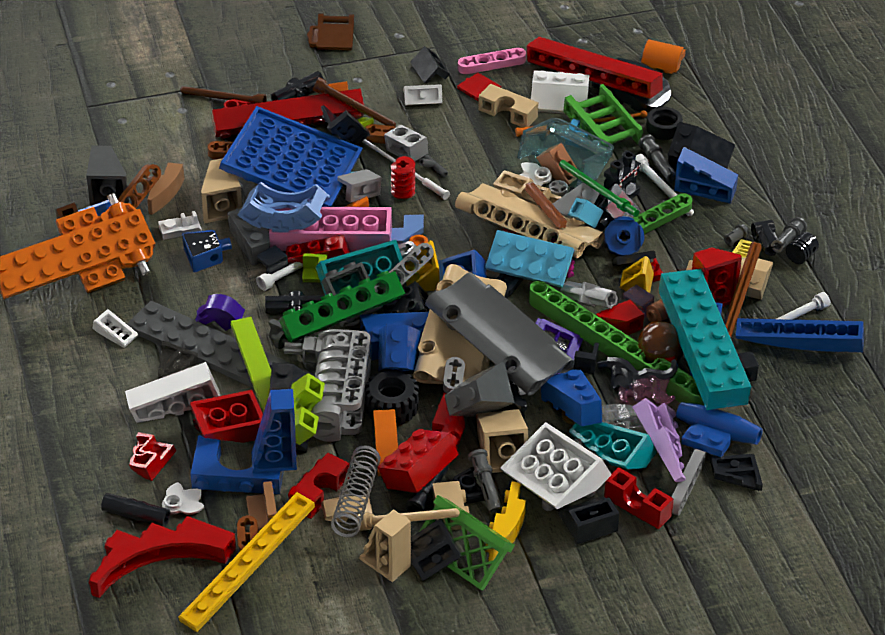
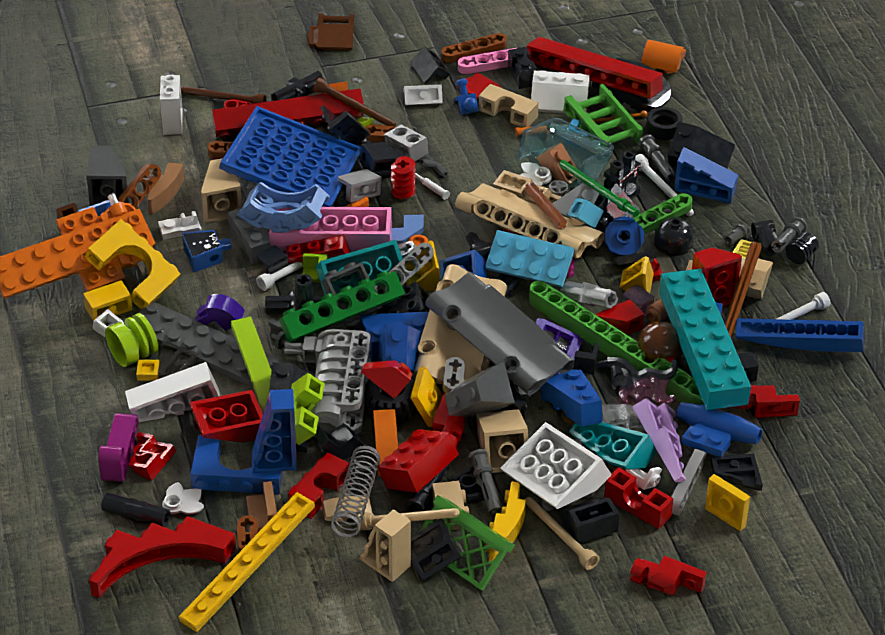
(111, 297): none -> yellow brick
(116, 455): none -> magenta beam
(124, 240): none -> yellow arch
(131, 340): none -> lime wheel
(147, 370): none -> yellow plate
(171, 105): none -> white window
(303, 293): none -> black axle
(338, 443): none -> black brick
(378, 157): none -> black torso
(388, 375): none -> red slope
(426, 395): none -> yellow plate
(466, 102): none -> blue piece
(479, 245): none -> black axle
(492, 43): none -> dark orange beam
(521, 67): none -> black brick
(587, 557): none -> tan piece
(646, 480): none -> white bracket
(667, 575): none -> red plate
(674, 236): none -> black cylinder
(727, 502): none -> yellow tile
(769, 404): none -> red plate

